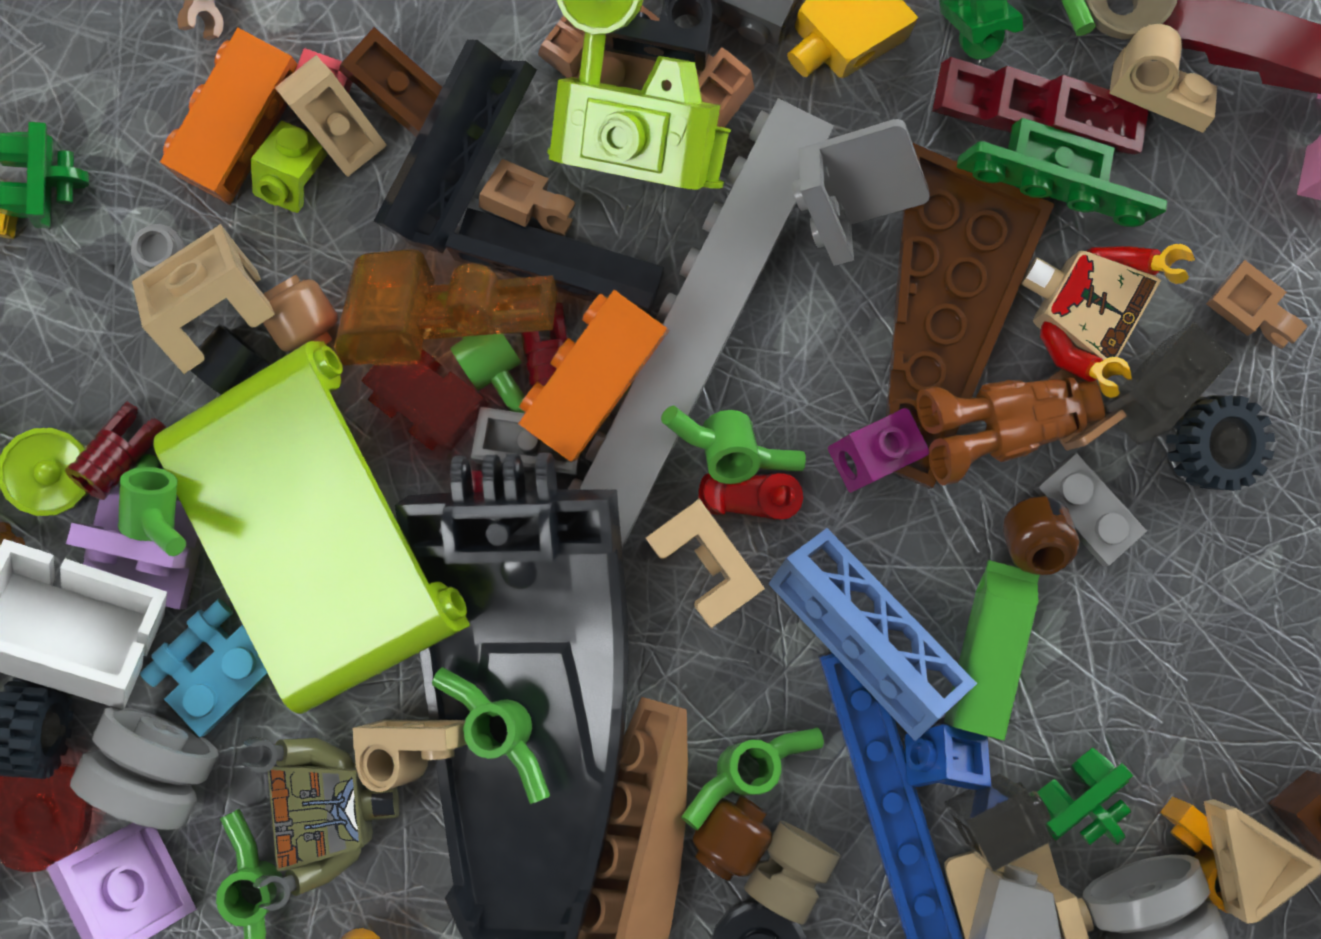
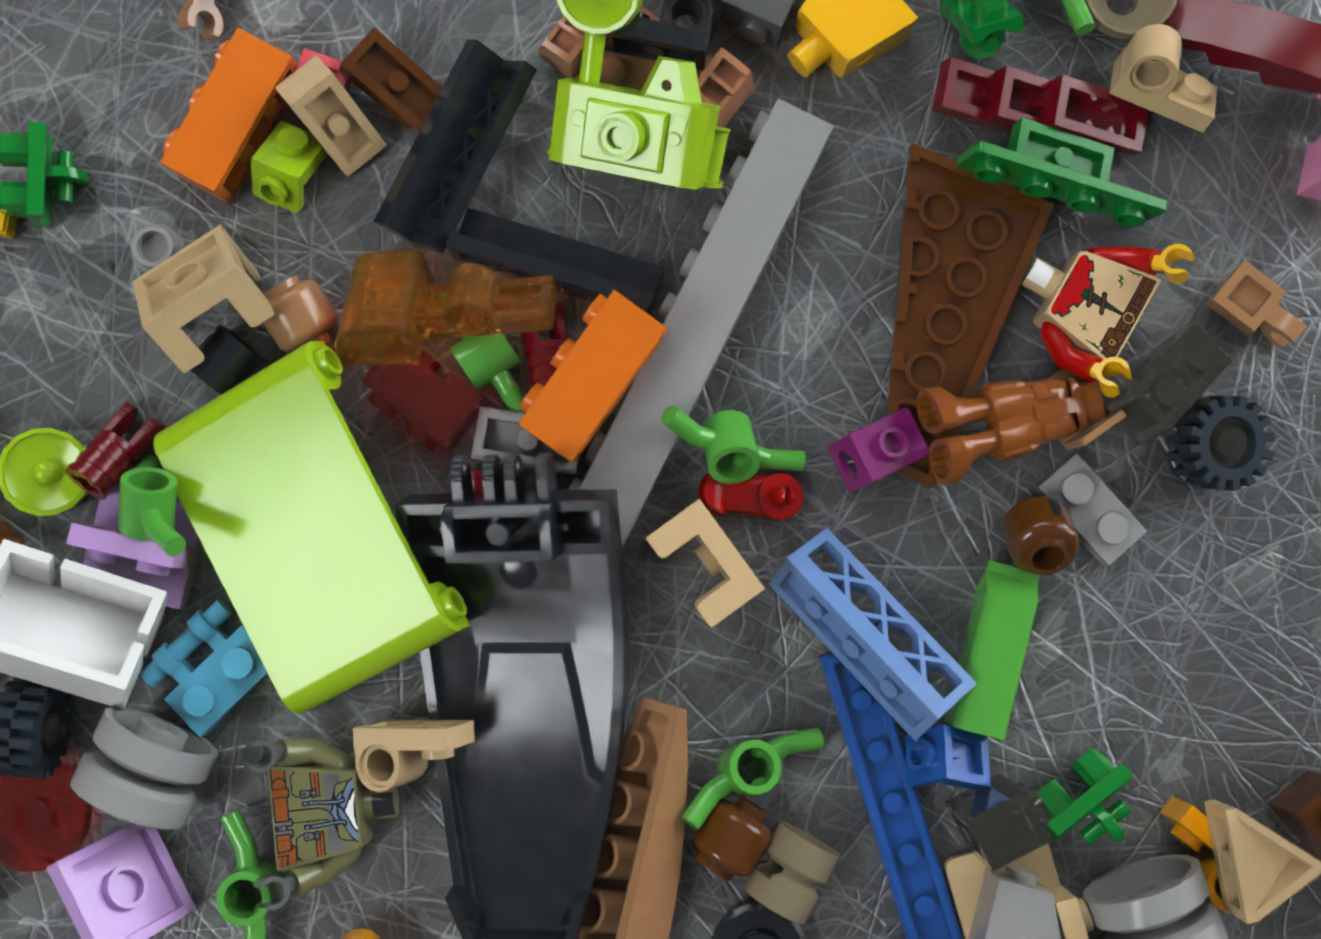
(478, 734): bright green piece -> none
(523, 194): medium nougat plate -> none
(857, 181): light grey bracket -> none

